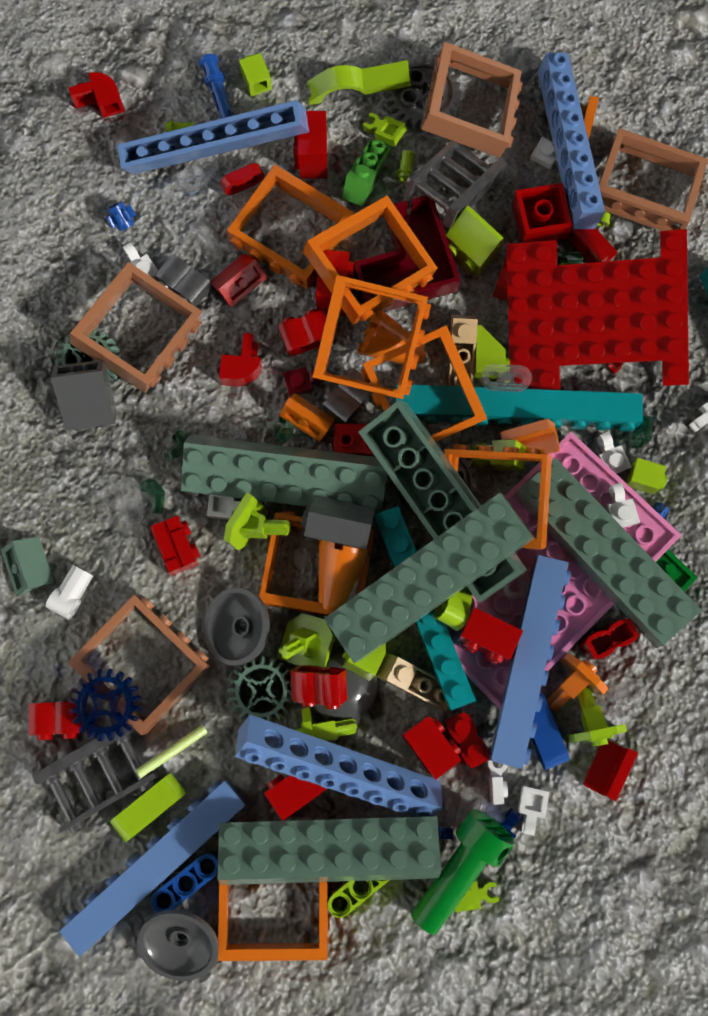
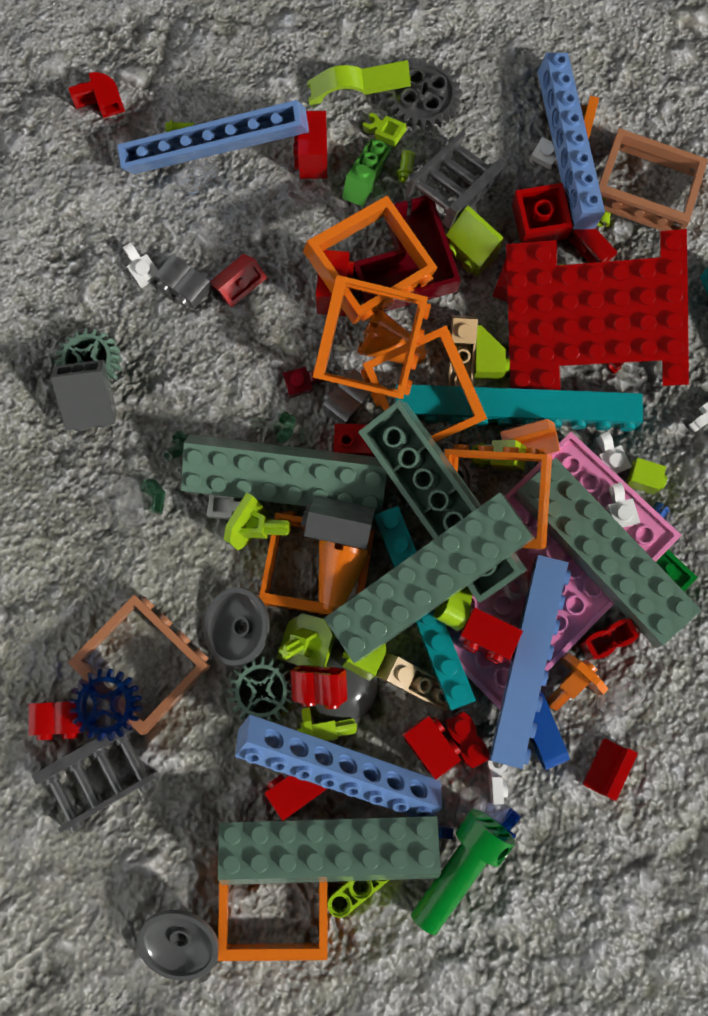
(27, 565): sand green panel -> none
(67, 597): white piece -> none
(80, 334): nougat window -> none
(120, 216): blue gear -> none
(148, 807): lime beam -> none
(153, 867): medium blue brick -> none
(171, 751): yellowish green bar -> none
(175, 545): red brick -> none
(177, 891): blue beam -> none
(214, 80): blue pin -> none
(242, 179): red beam -> none
(242, 369): red brick -> none
(255, 74): lime brick -> none
(302, 192): orange window -> none
(302, 333): red brick -> none
(306, 417): orange panel -> none
(463, 131): nougat window -> none
(473, 896): lime plate -> none
(505, 377): clear plate -> none
(532, 804): white plate -> none
(569, 257): arm -> none
(593, 722): lime piece -> none
(643, 435): clear green arm -> none

